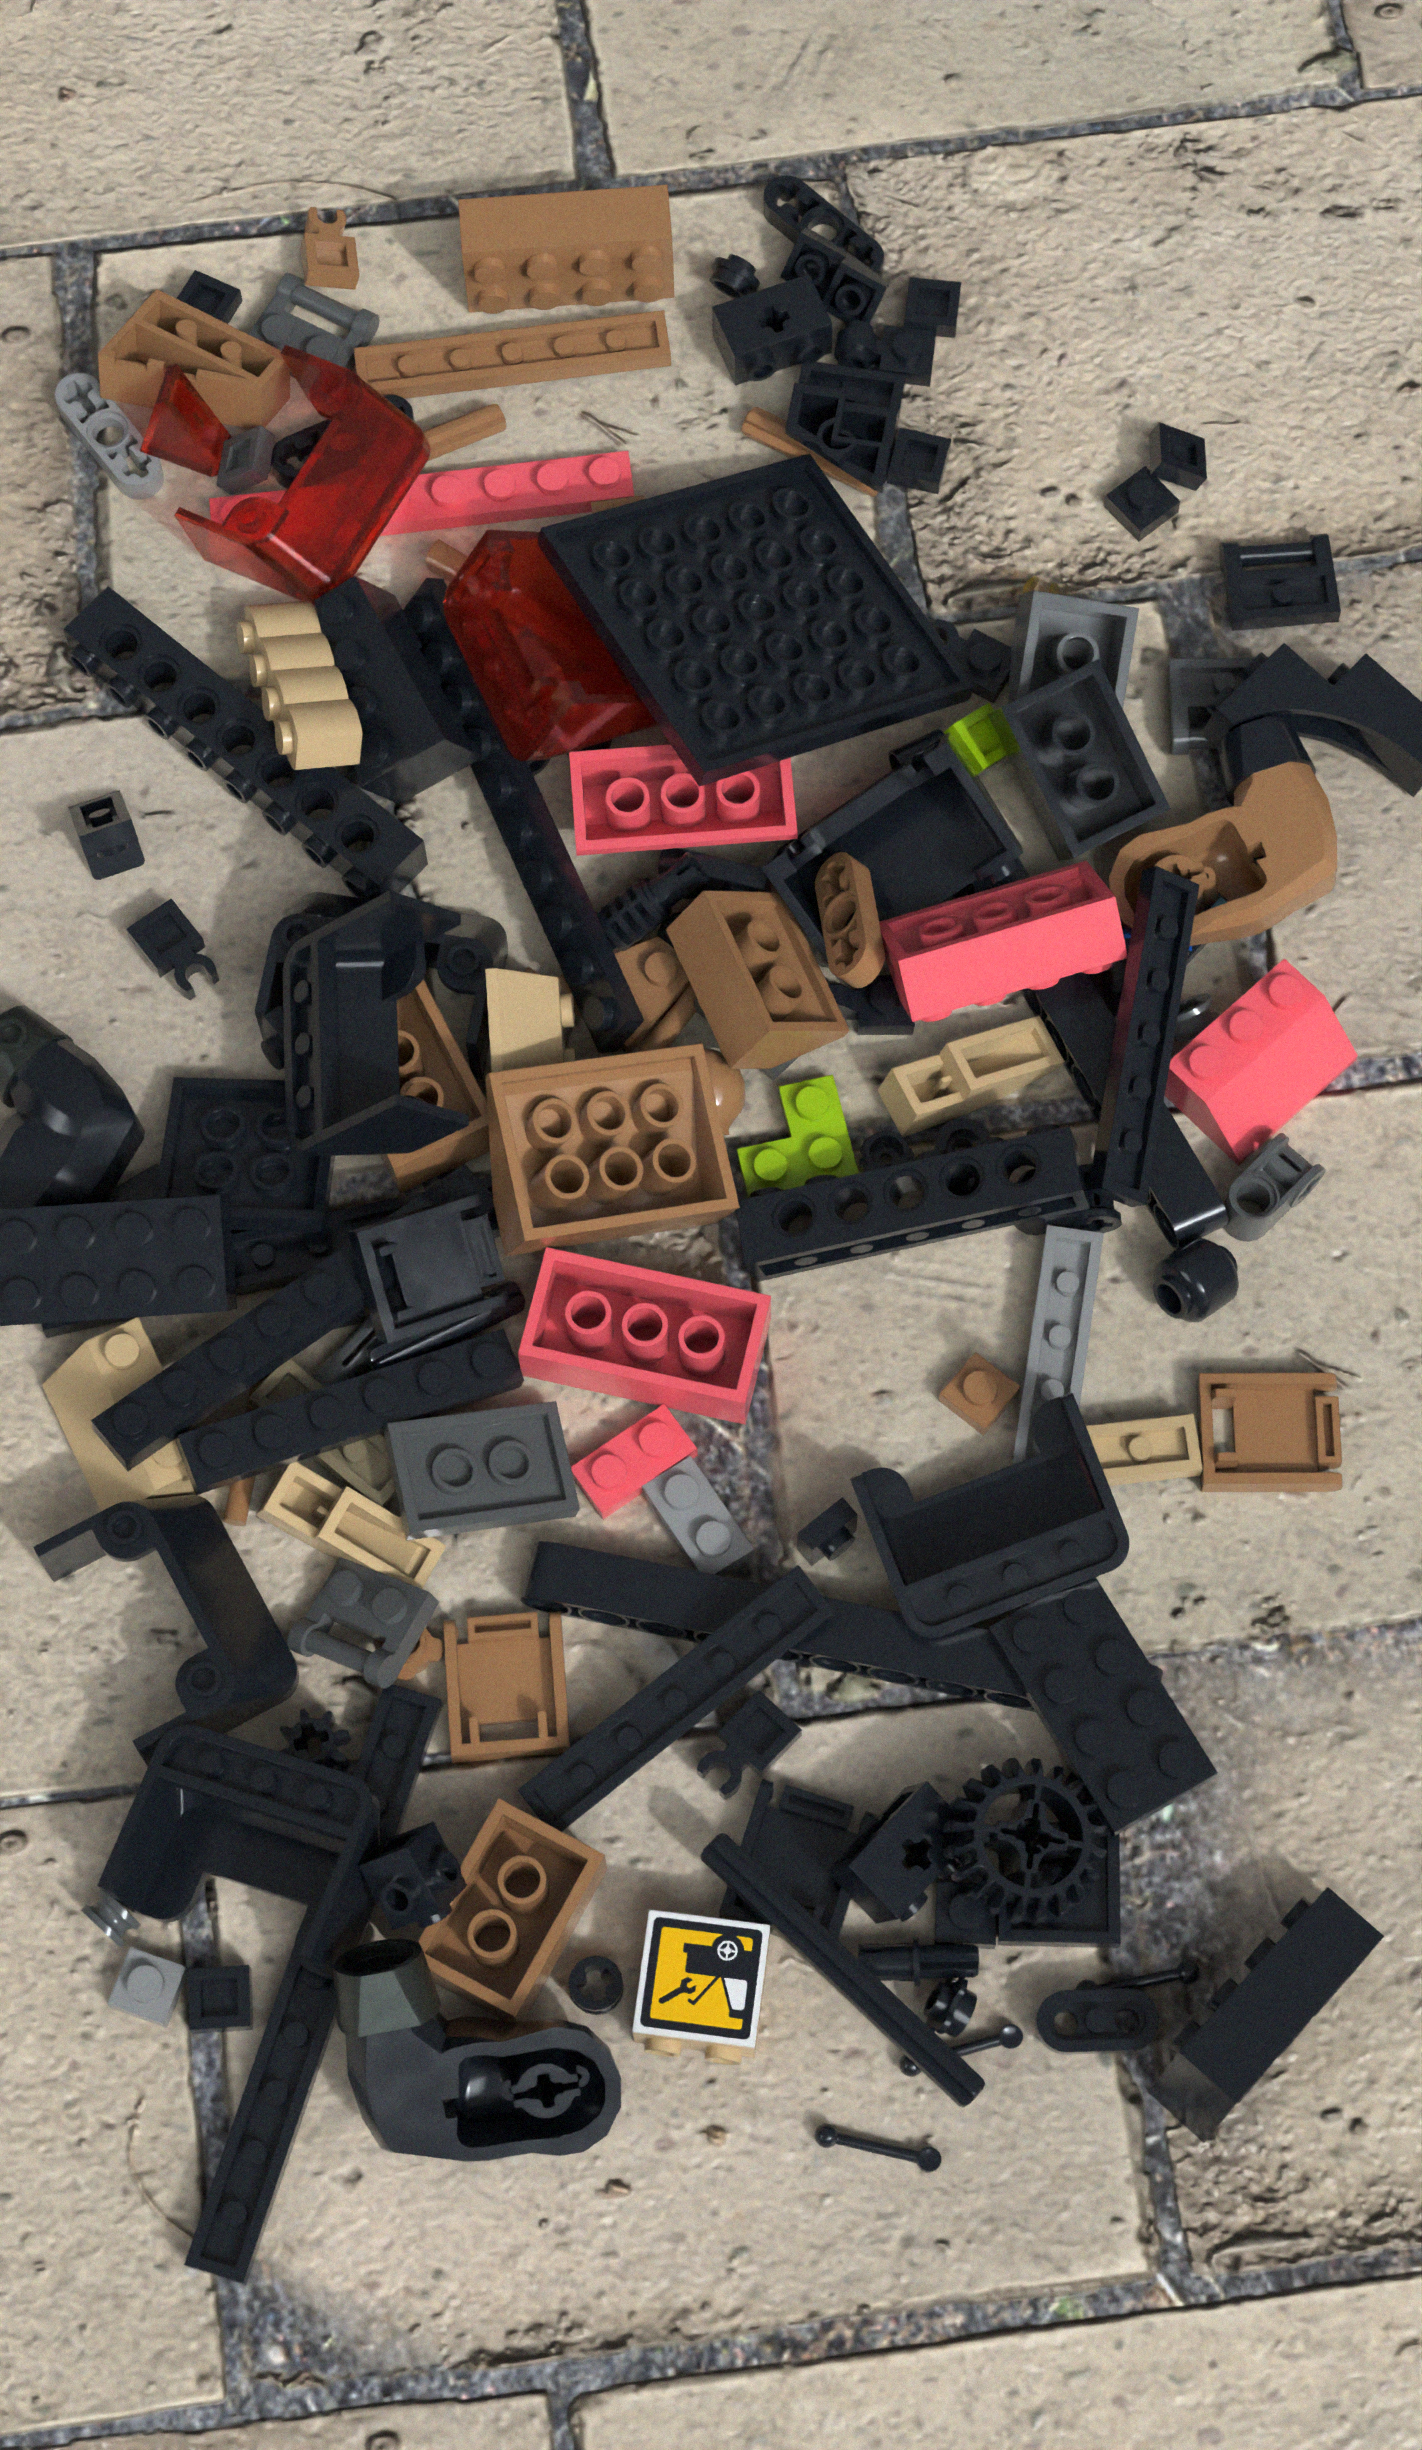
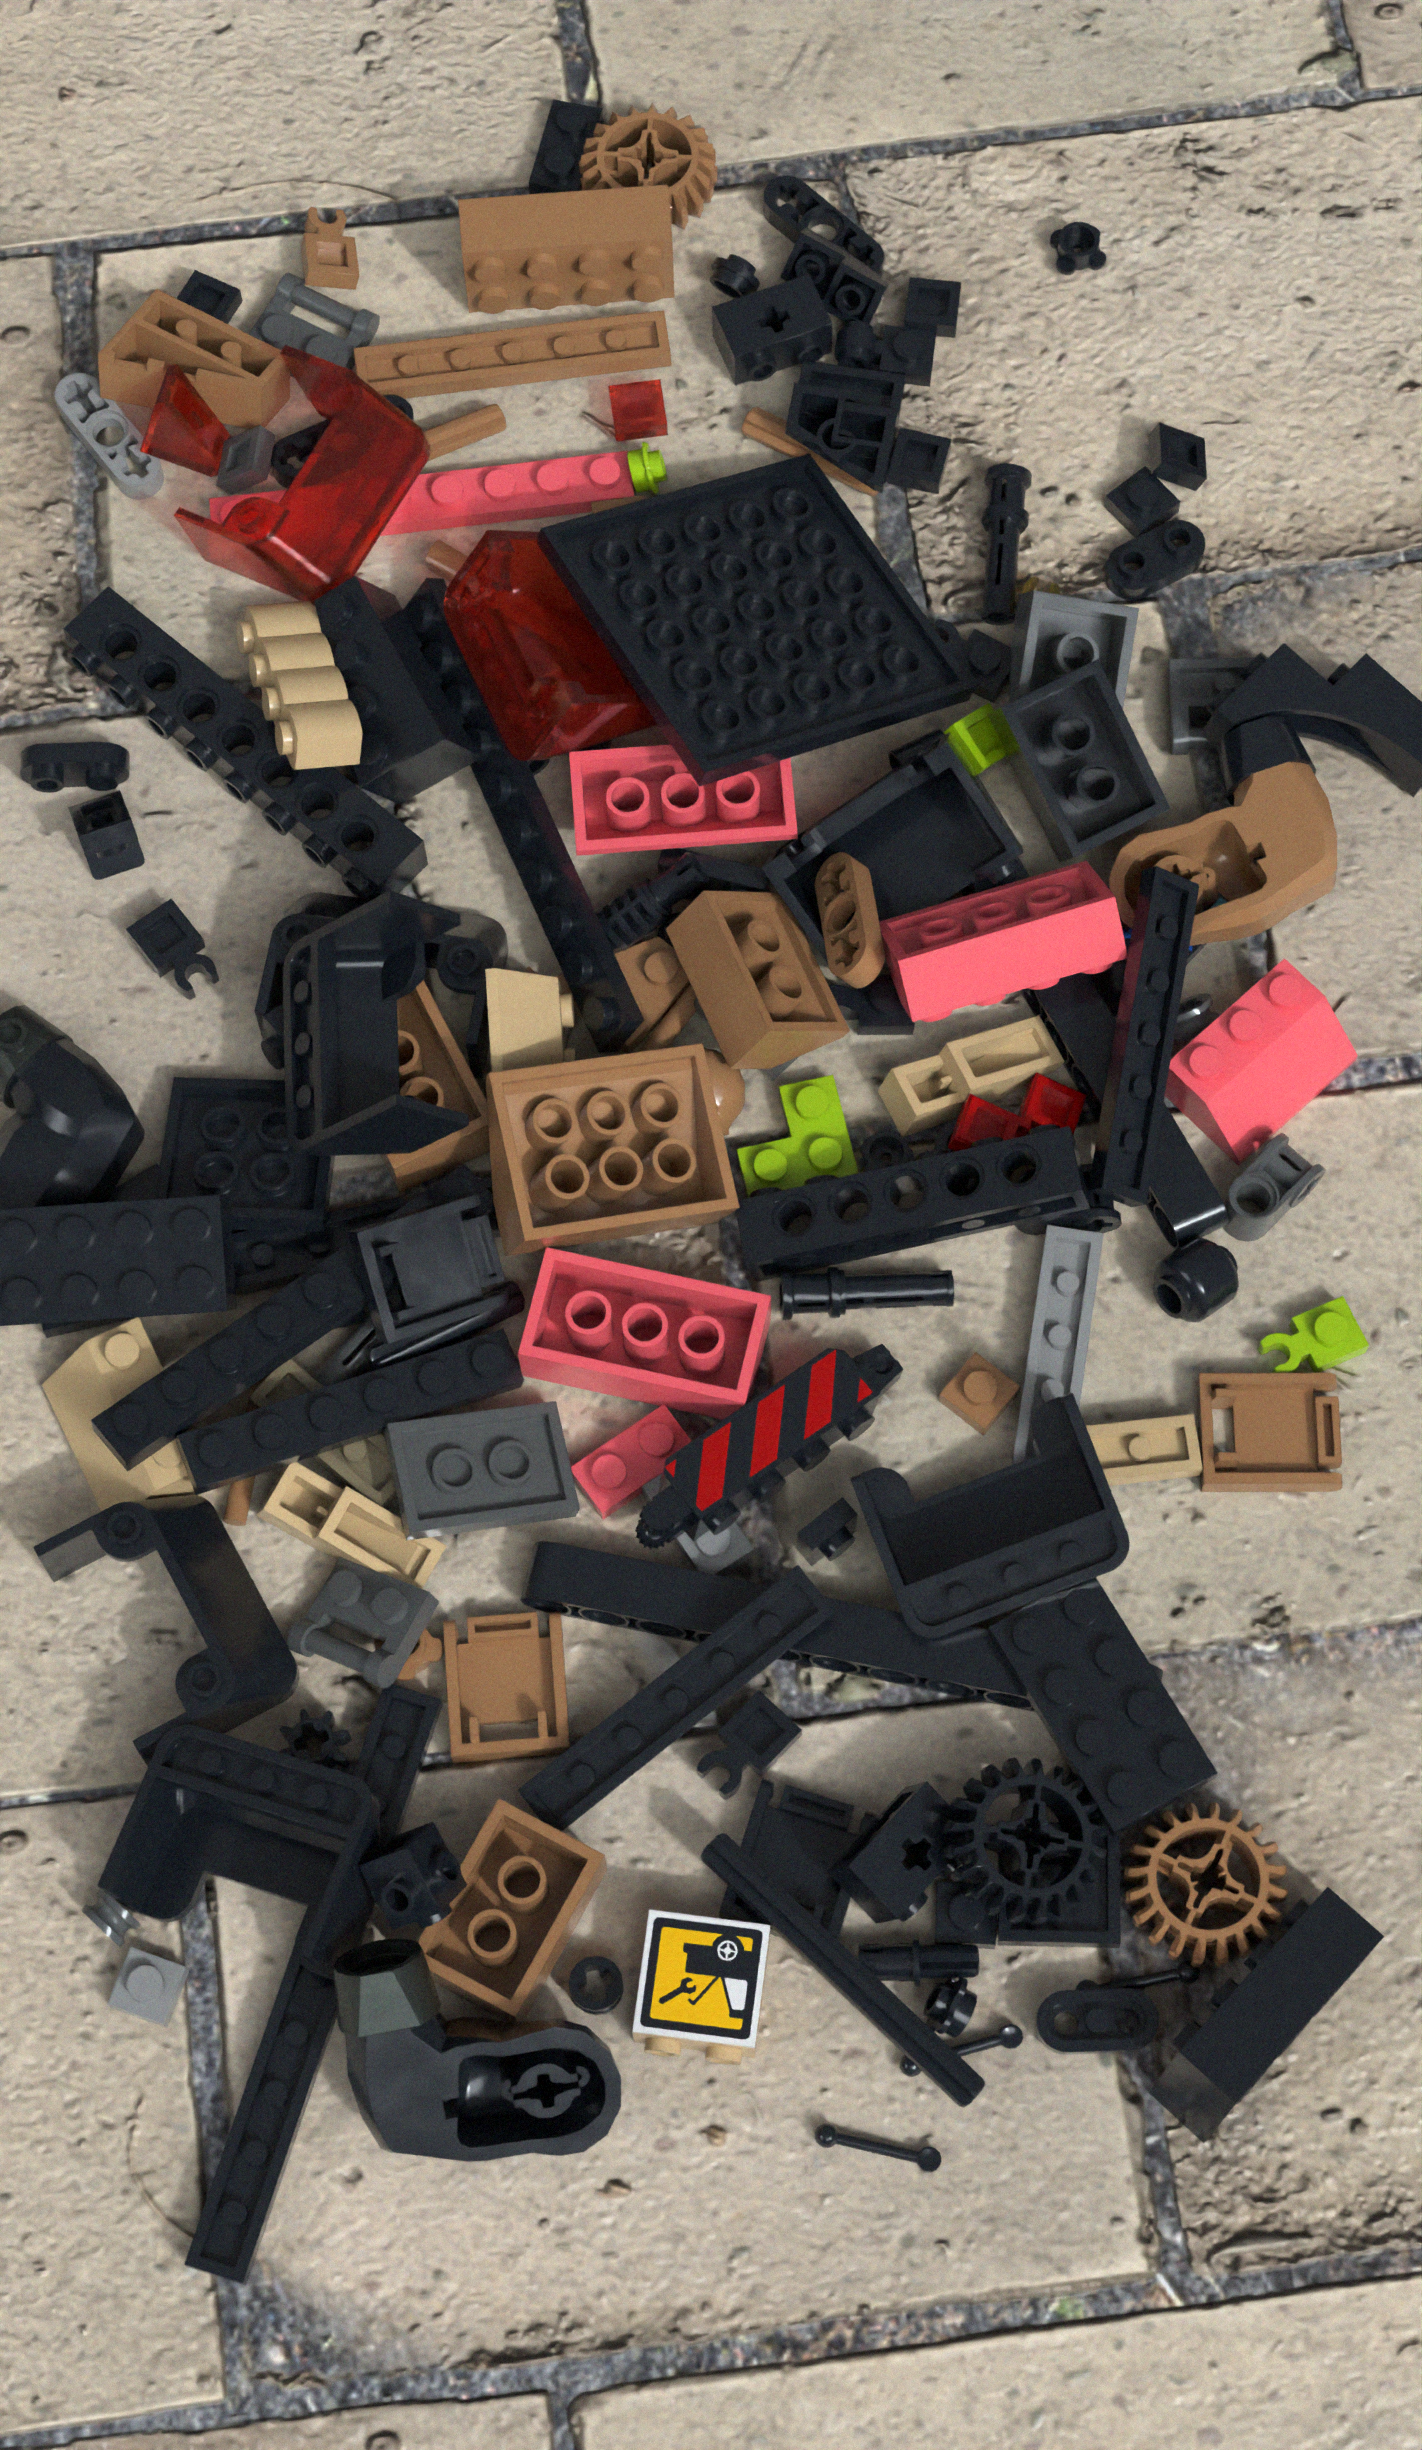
(78, 764): none -> black plate
(220, 1999): black plate -> none
(562, 146): none -> black plate
(638, 410): none -> clear red plate
(647, 468): none -> lime plate
(678, 155): none -> medium nougat gear
(765, 1442): none -> black hinge
(838, 1292): none -> black pin
(1004, 522): none -> black pin
(1042, 1104): none -> red tile
(1077, 236): none -> black plate
(1158, 557): none -> black plate
(1226, 1837): none -> medium nougat gear
(1280, 595): black plate -> none
(1321, 1337): none -> lime plate

